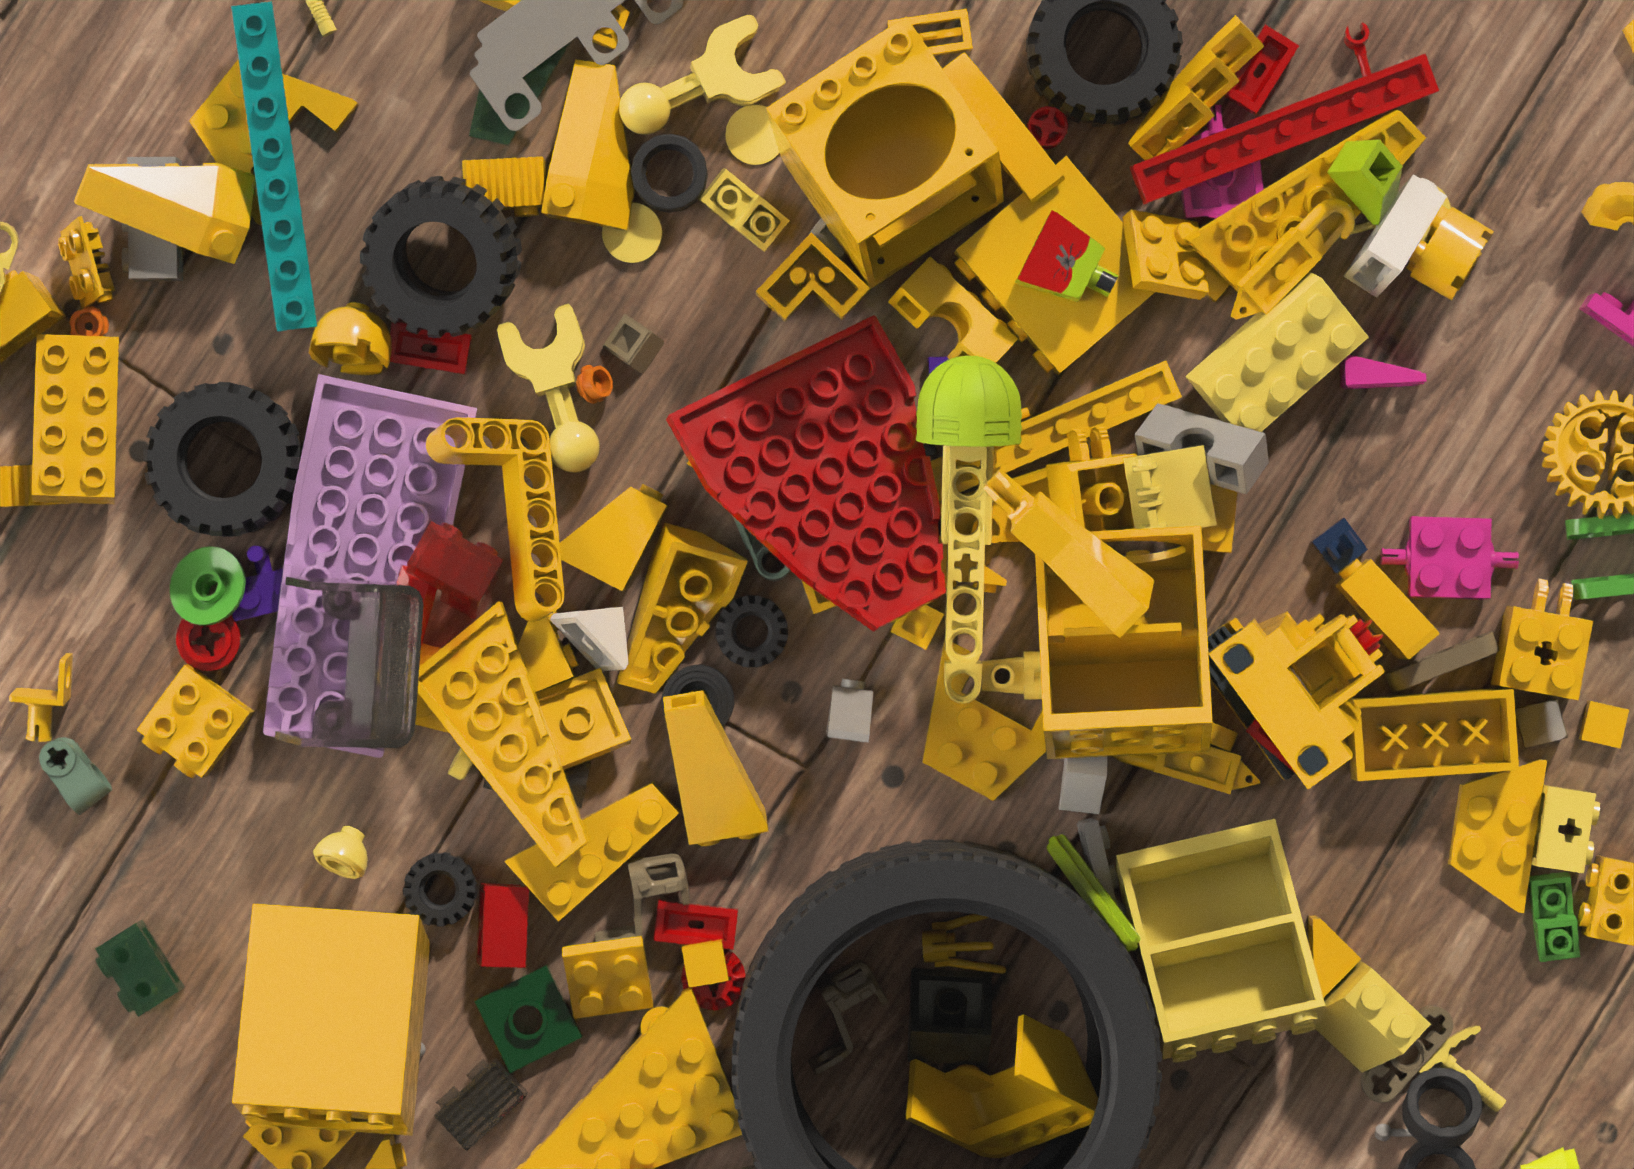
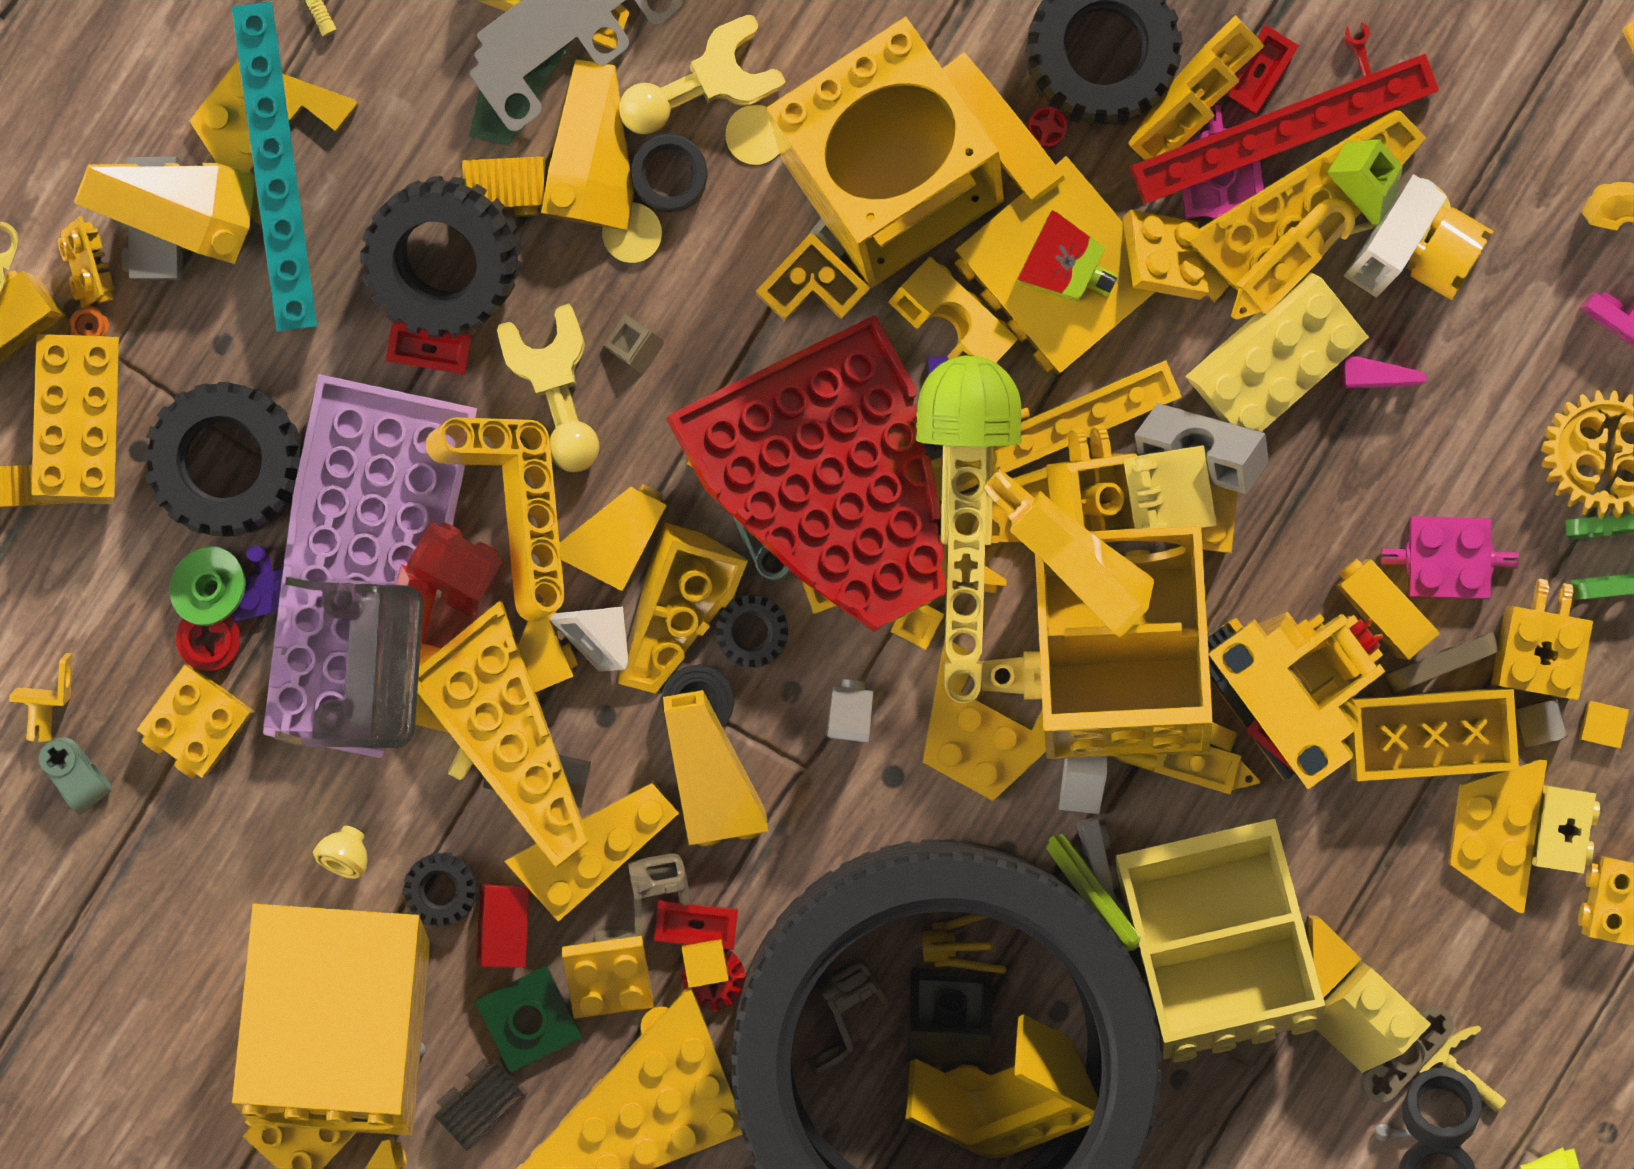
(138, 968): clear green brick -> none
(352, 338): yellow cylinder -> none
(583, 718): yellow plate -> none
(594, 383): orange plate -> none
(744, 209): light yellow slope -> none
(964, 31): yellow tile -> none
(1339, 545): dark blue tile -> none
(1554, 916): bright green slope -> none

